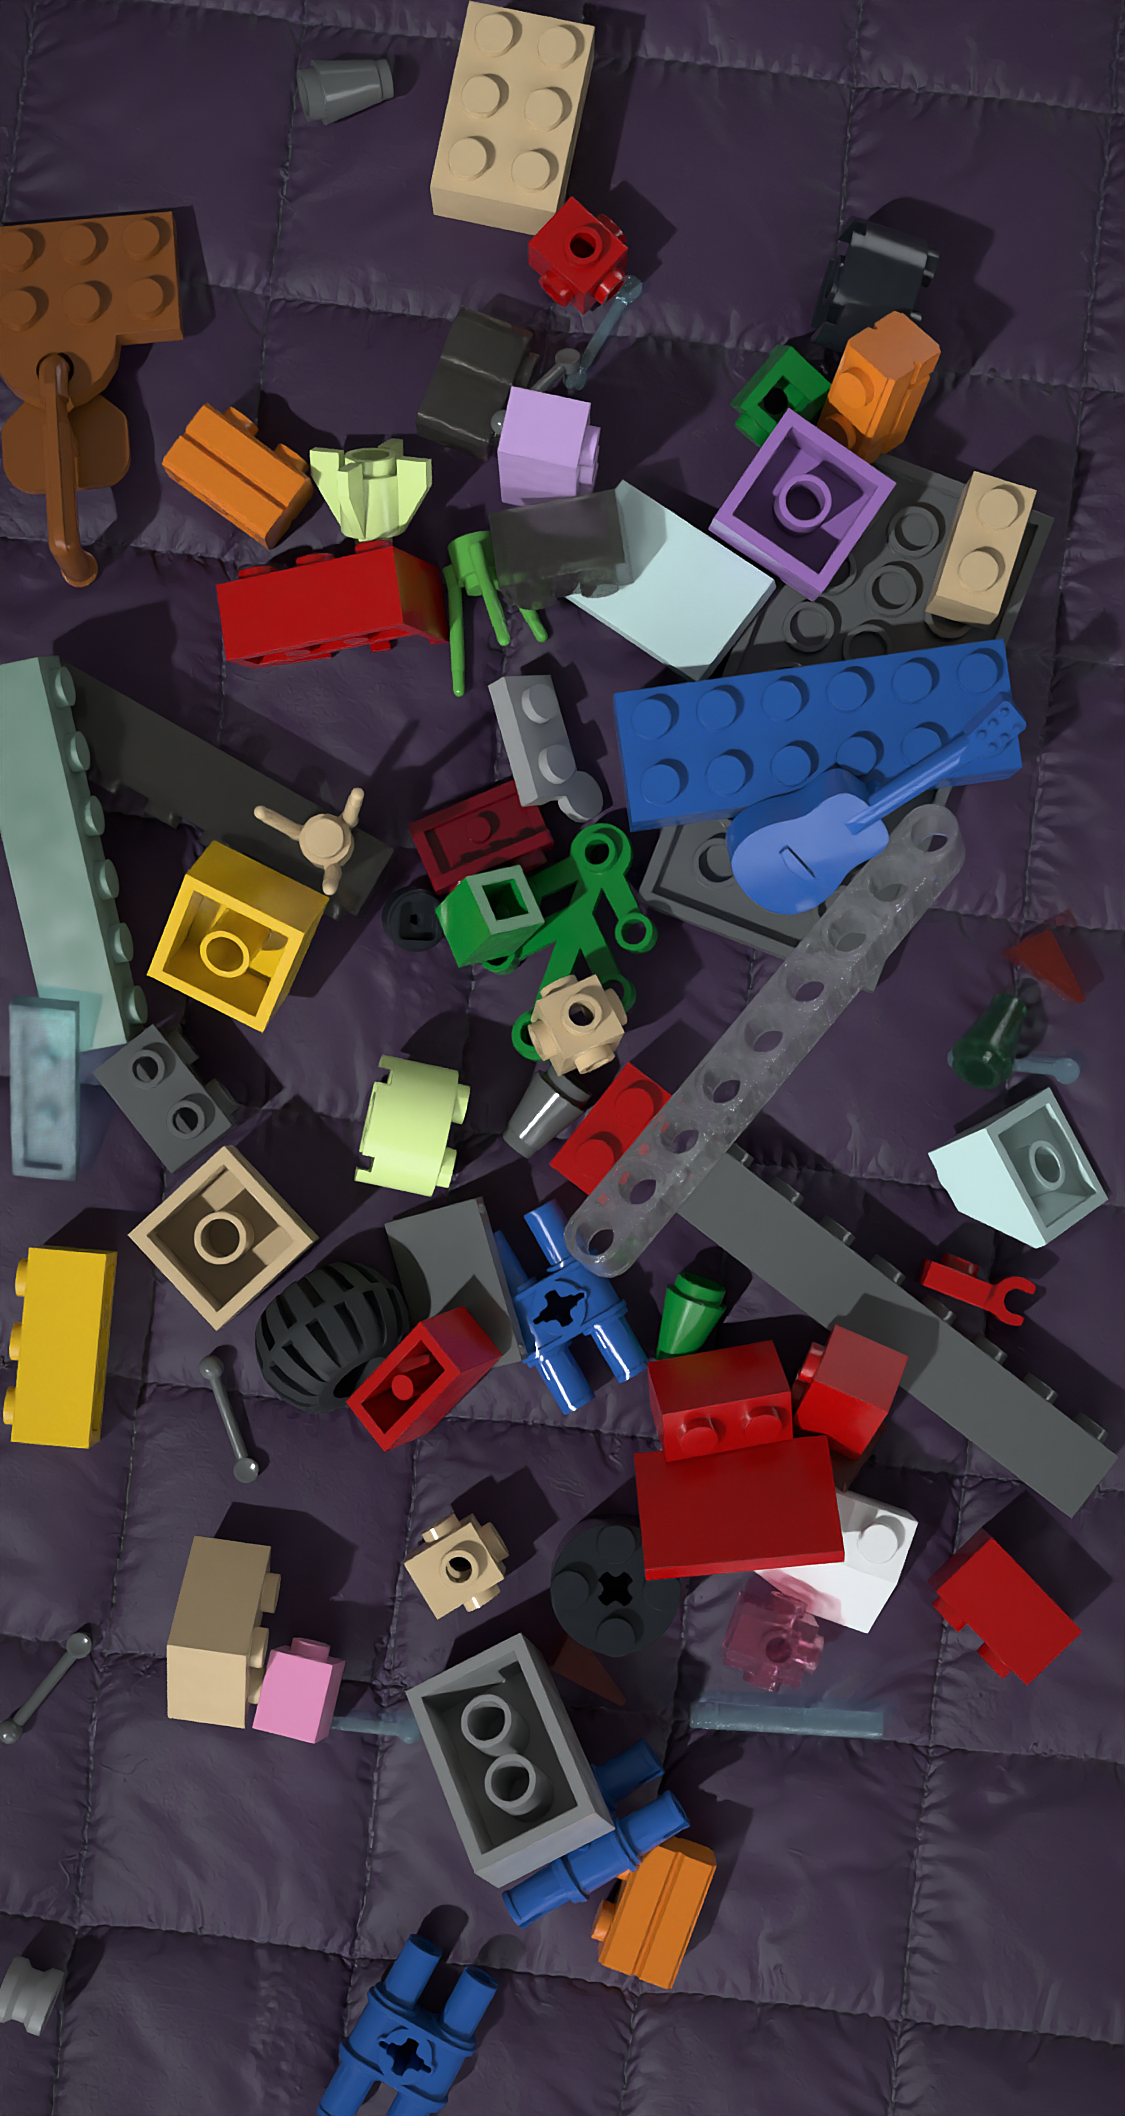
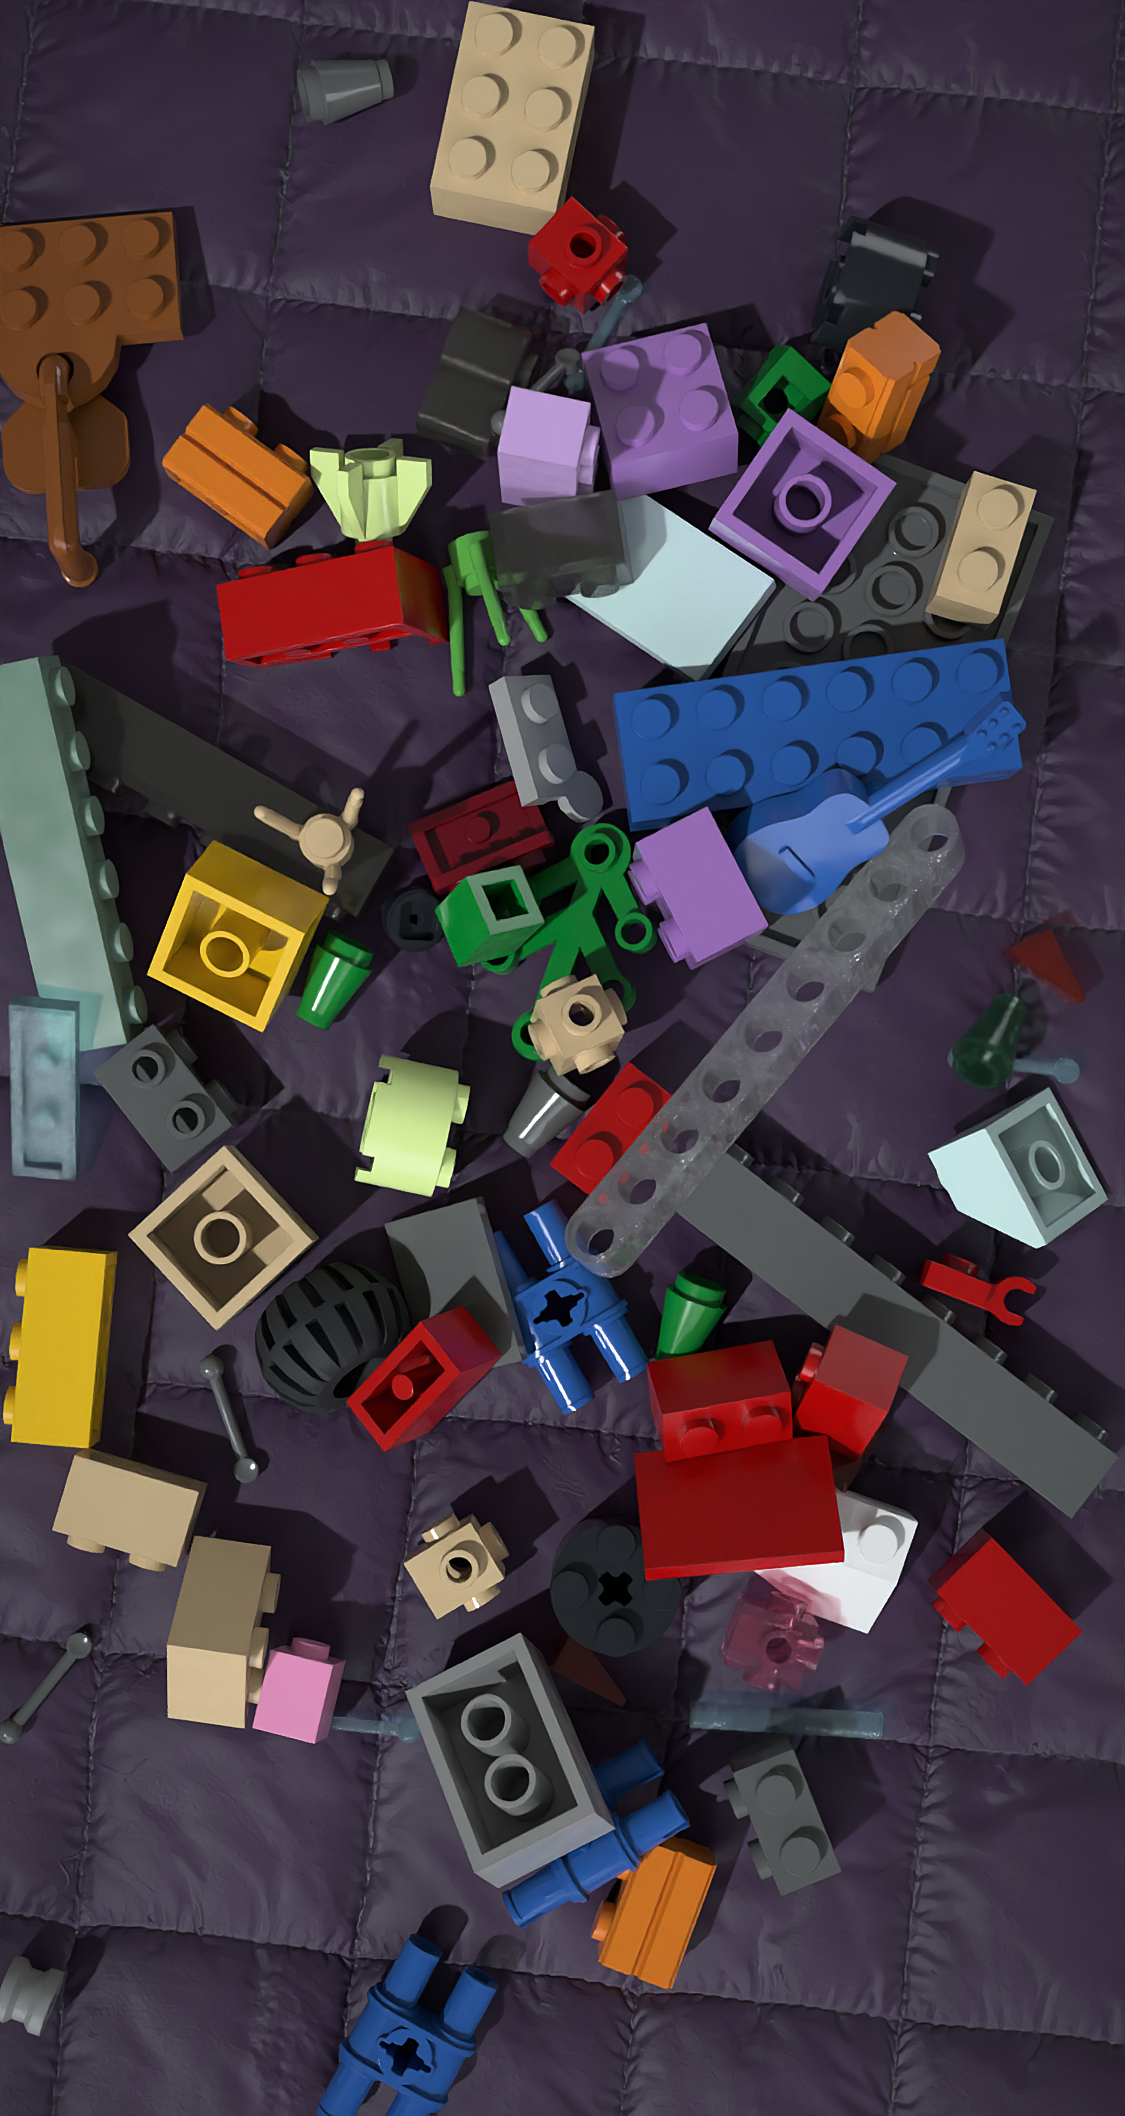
(129, 1509): none -> tan brick
(334, 976): none -> green cone
(661, 412): none -> medium lavender brick
(696, 890): none -> medium lavender brick
(788, 1826): none -> dark grey brick

